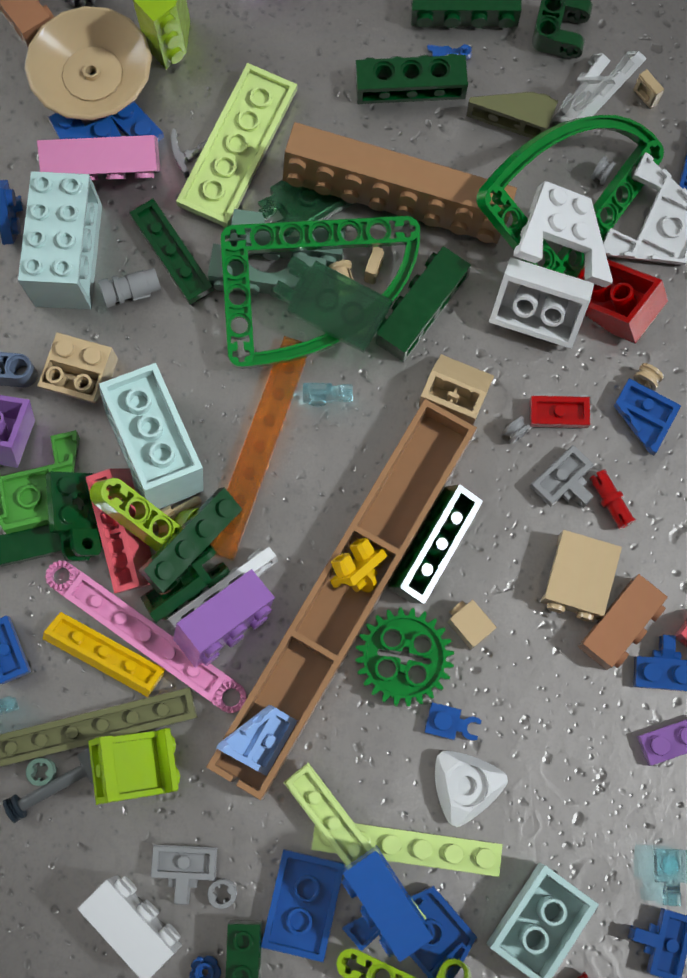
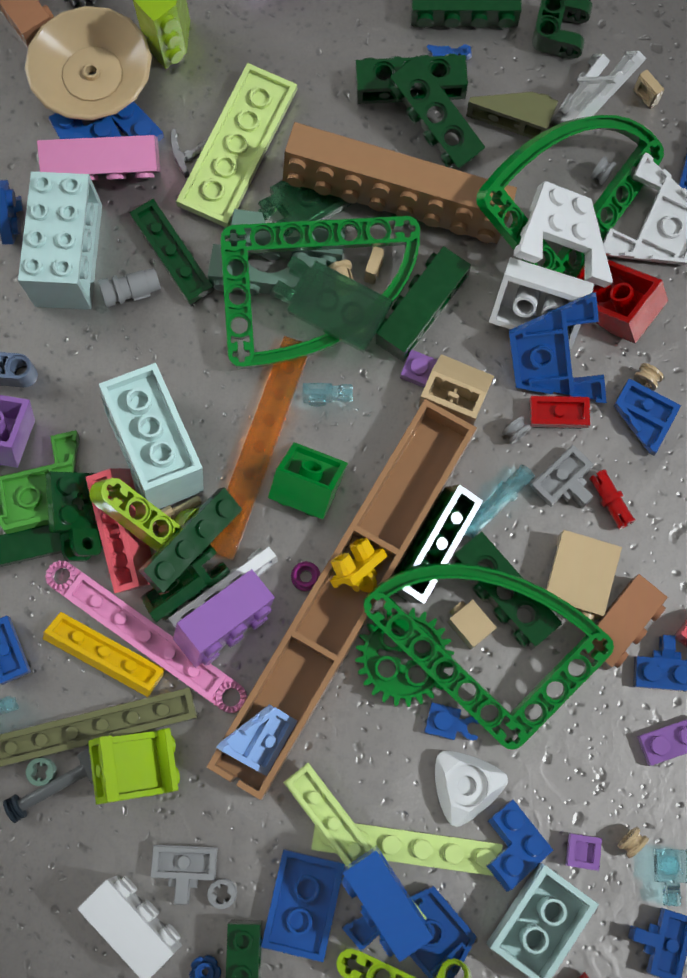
(77, 367): tan slope -> none
(301, 568): none -> magenta plate
(307, 480): none -> green slope
(416, 75): none -> dark green brick
(417, 368): none -> medium lavender plate
(482, 697): none -> green beam
(521, 477): none -> clear light blue pin
(524, 847): none -> blue plate
(543, 352): none -> blue wing
(543, 619): none -> dark green brick
(583, 851): none -> medium lavender plate
(633, 842): none -> tan bush

